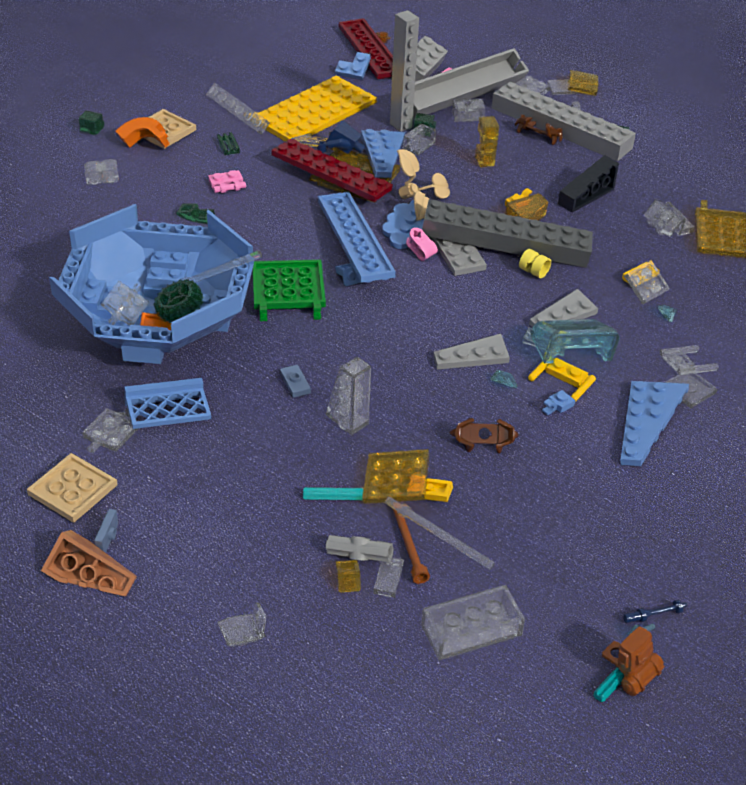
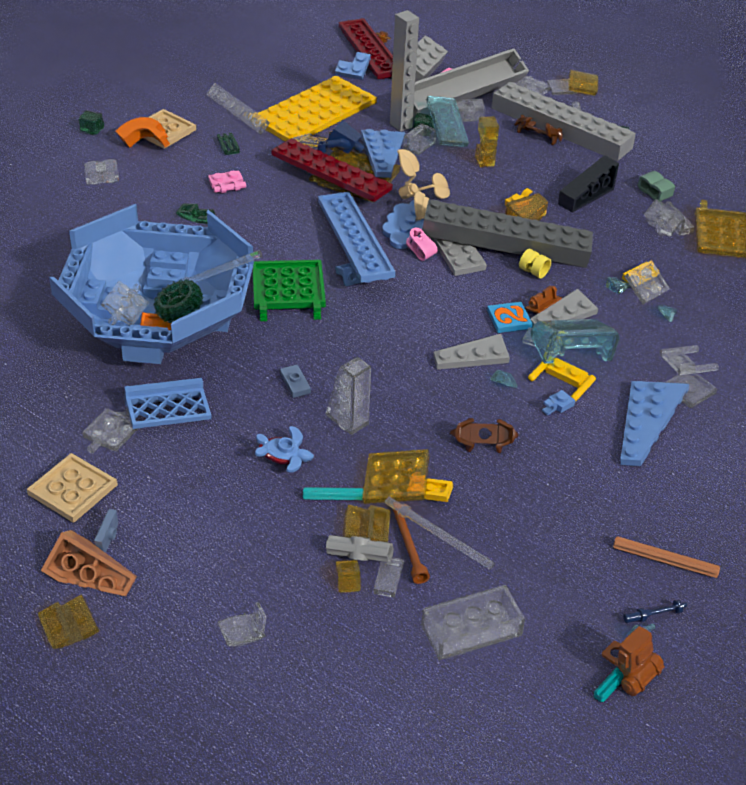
(68, 622): none -> clear yellow slope
(284, 449): none -> medium blue animal
(367, 523): none -> clear yellow slope
(447, 121): none -> clear light blue tile
(509, 317): none -> dark azure tile
(543, 300): none -> dark orange hinge
(616, 285): none -> clear light blue slope
(656, 185): none -> sand green brick
(666, 557): none -> nougat axle

